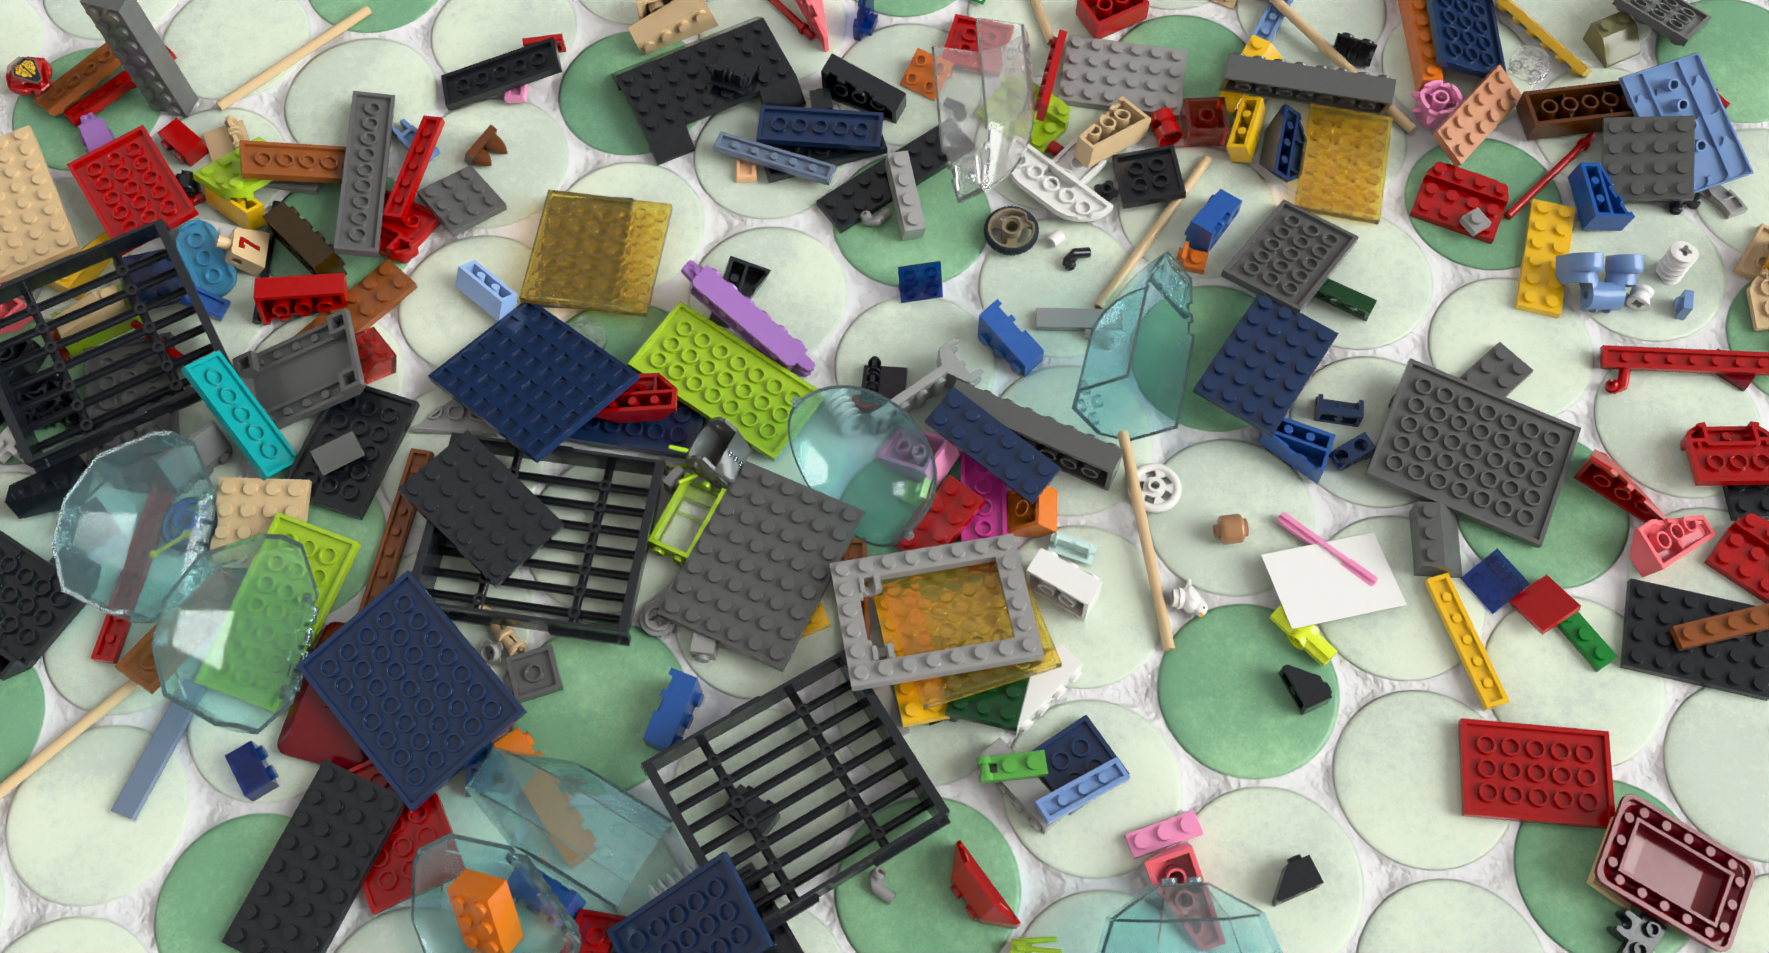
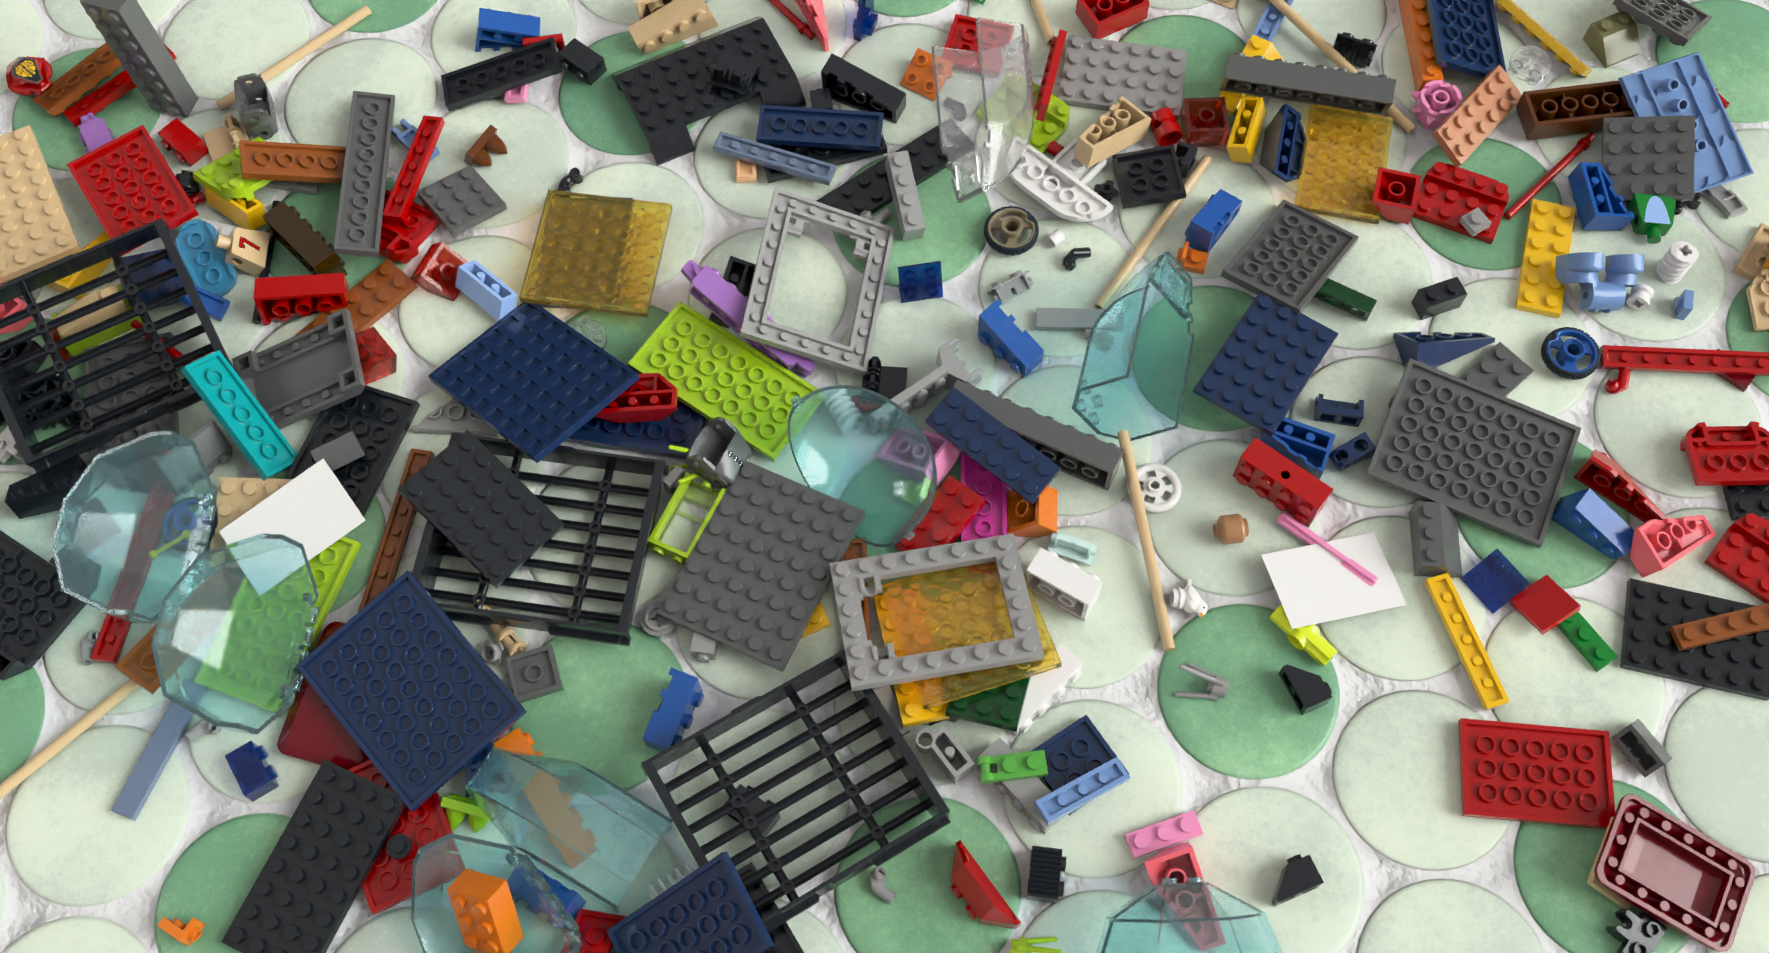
(87, 646): none -> light grey arm
(182, 932): none -> orange bracket
(200, 728): none -> light grey arm
(256, 115): none -> dark grey piece
(307, 509): none -> white sticker
(399, 846): none -> black plate
(439, 271): none -> clear red slope
(456, 808): none -> lime tile
(504, 29): none -> blue wedge
(564, 184): none -> black arm
(582, 62): none -> black brick
(866, 233): none -> light grey plate
(947, 753): none -> light grey hinge
(1018, 282): none -> light grey hinge
(1044, 874): none -> black brick
(1187, 155): none -> black bracket
(1215, 684): none -> light grey plant
(1282, 482): none -> red brick
(1396, 194): none -> red slope
(1439, 298): none -> black brick
(1440, 347): none -> dark blue wedge
(1567, 362): none -> blue wheel
(1594, 523): none -> blue wedge
(1641, 748): none -> dark grey brick
(1652, 215): none -> green torso

